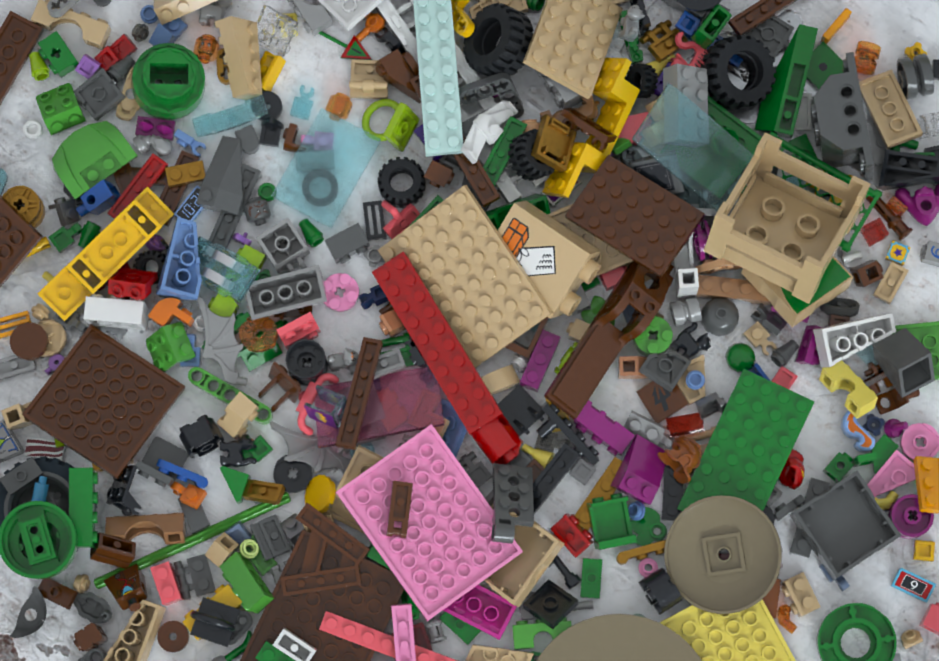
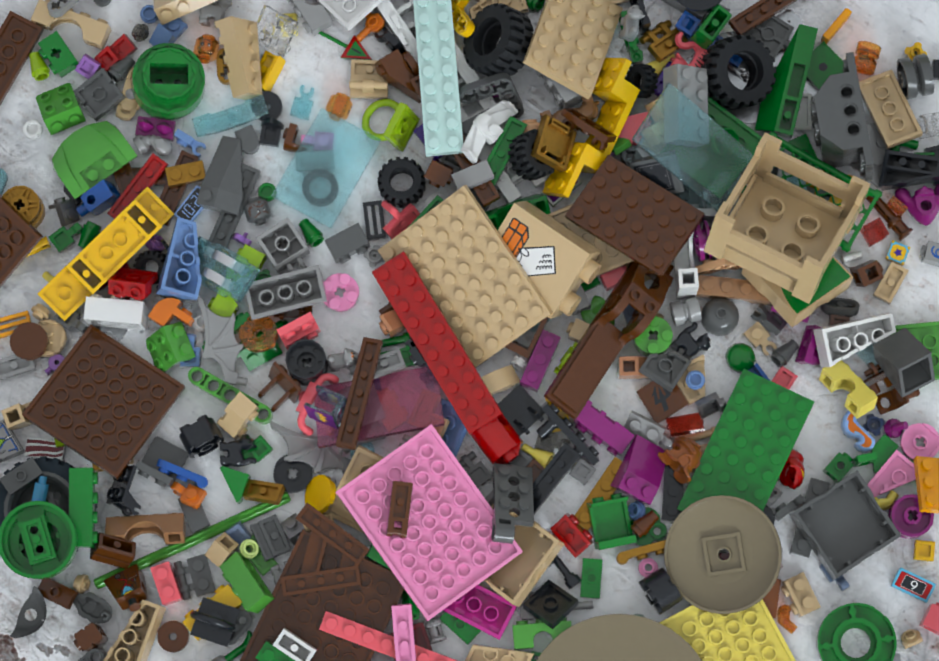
(376, 296): dark blue plate -> none
(473, 175): none -> light grey tile
(643, 524): none -> reddish brown cone

